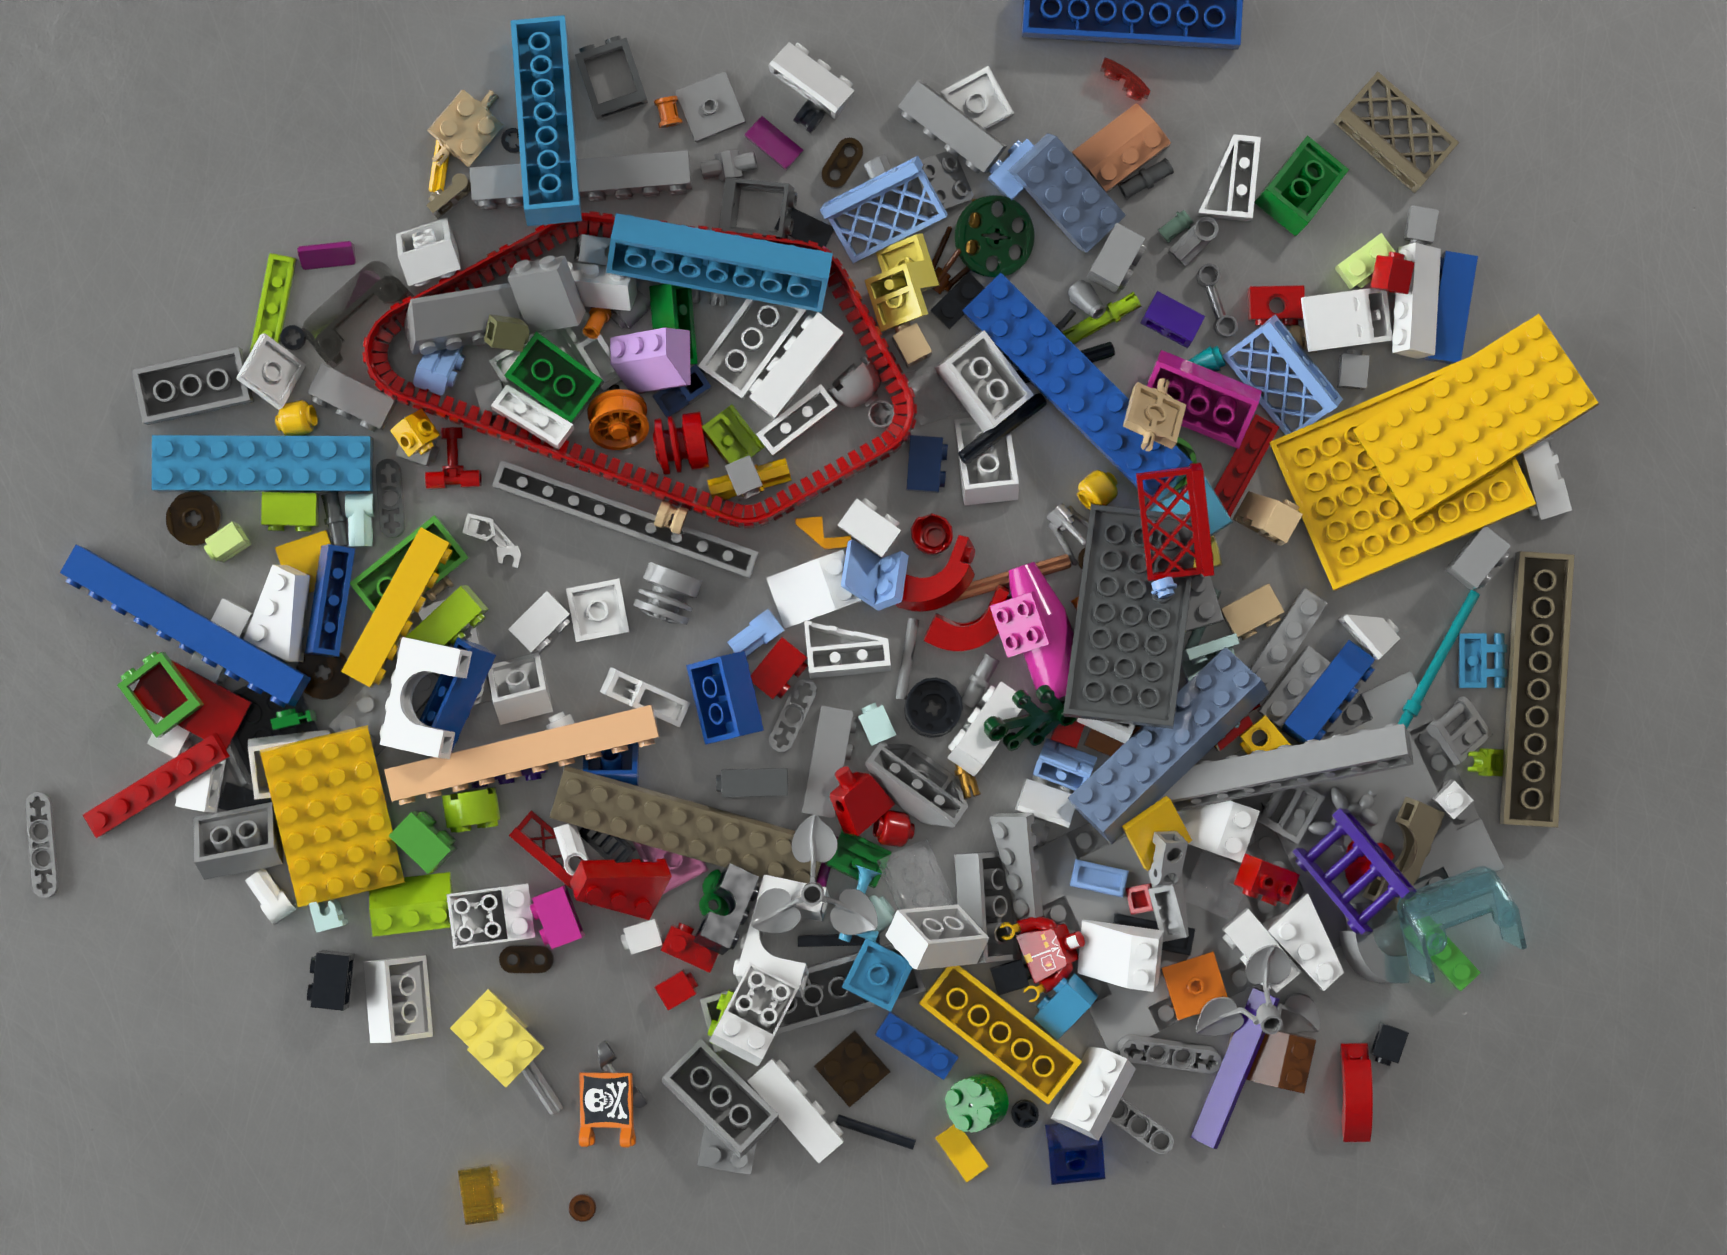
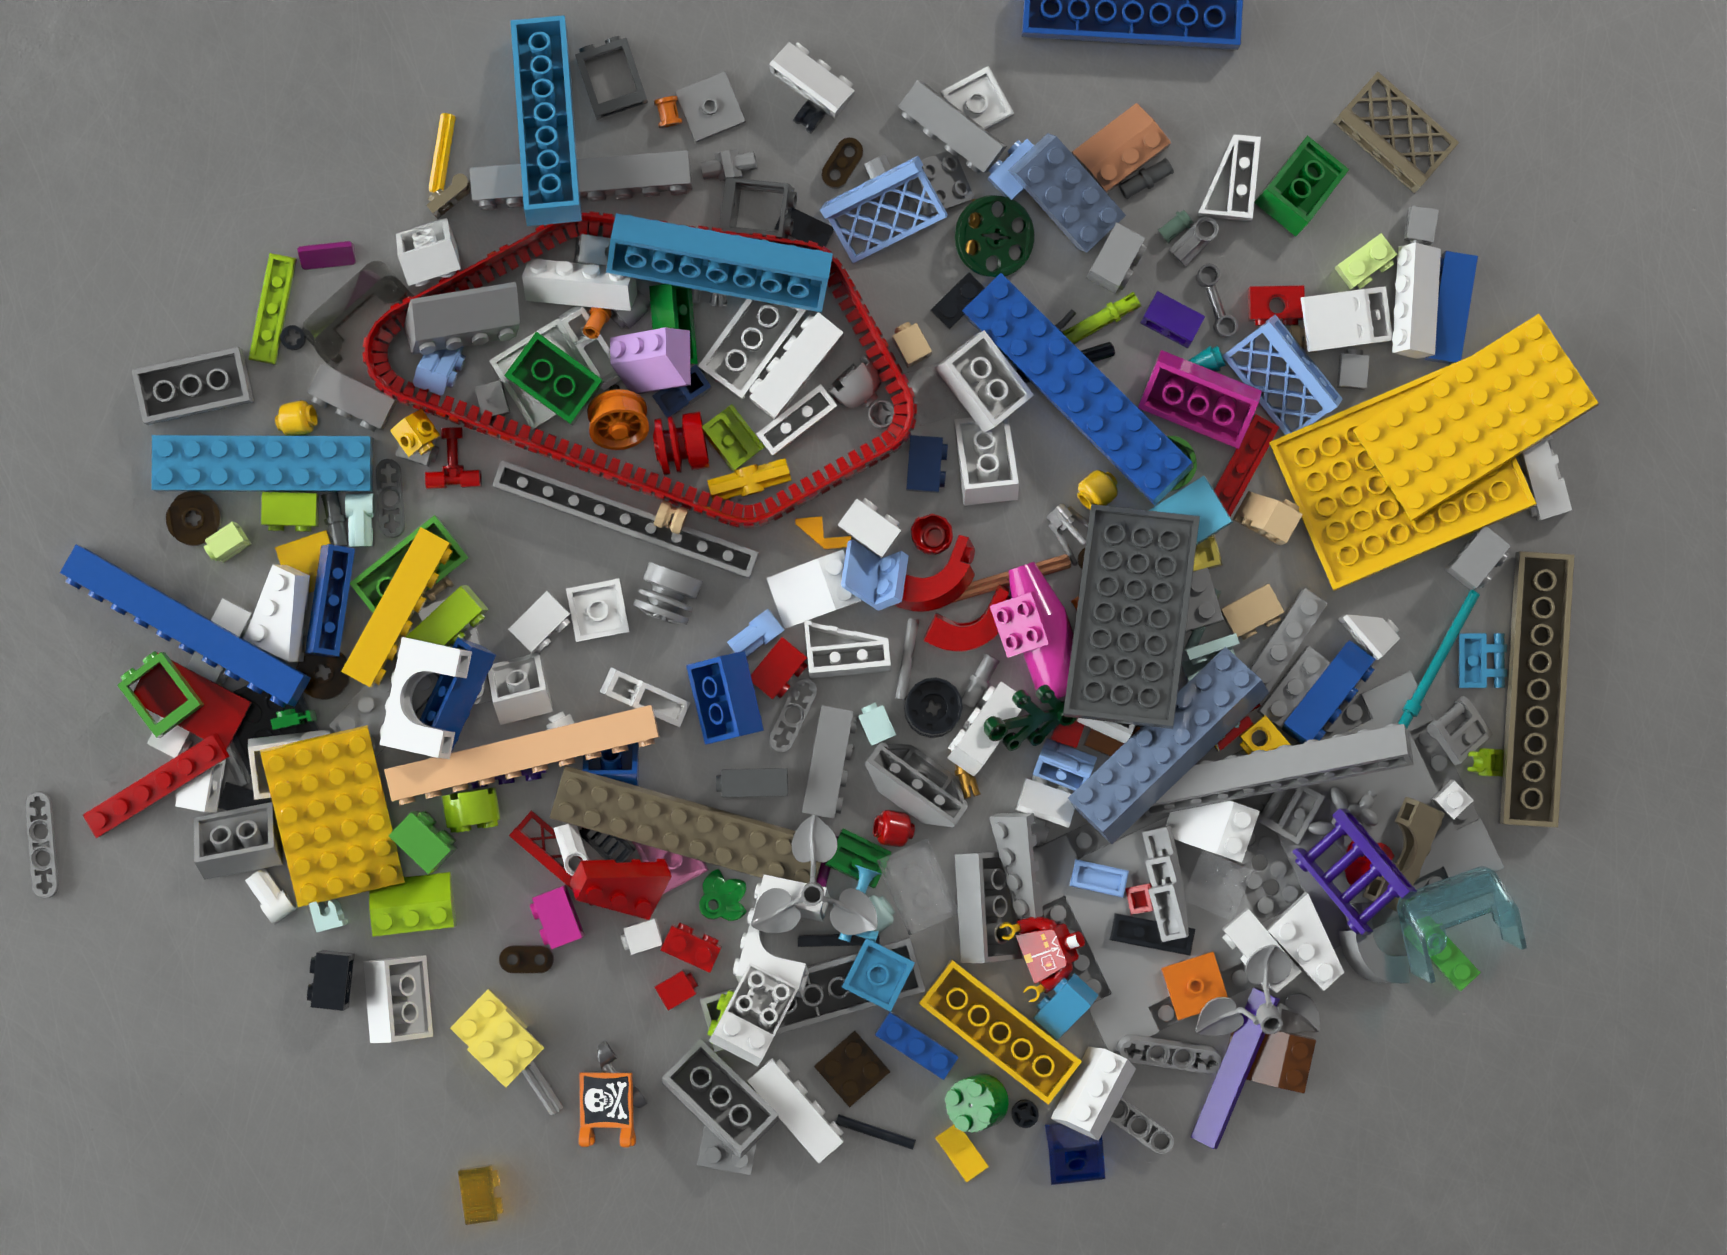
(271, 371): white tile -> none
(465, 128): tan plate -> none
(490, 915): white slope -> none
(505, 144): black bush -> none
(505, 546): white piece -> none
(506, 333): olive brick -> none
(532, 417): white plate -> none
(546, 294): light grey brick -> none
(582, 1207): reddish brown tile -> none
(737, 889): arch -> none
(744, 477): light grey brick -> none
(773, 143): magenta slope -> none
(858, 801): red torso -> none
(899, 288): light yellow bracket -> none
(937, 937): white brick -> none
(941, 274): reddish brown plant -> none
(995, 434): black axle -> none
(1010, 976): black brick -> none
(1085, 298): light grey cone -> none
(1121, 954): white slope -> none
(1133, 85): clear red slope -> none
(1154, 415): tan plate -> none
(1157, 818): yellow tile -> none
(1163, 587): light blue plate -> none
(1168, 858): light grey leg -> none
(1199, 522): red fence -> none
(1267, 880): red brick -> none
(1357, 1092): red arch -> none
(1388, 1044): black brick -> none
(1392, 273): red brick -> none

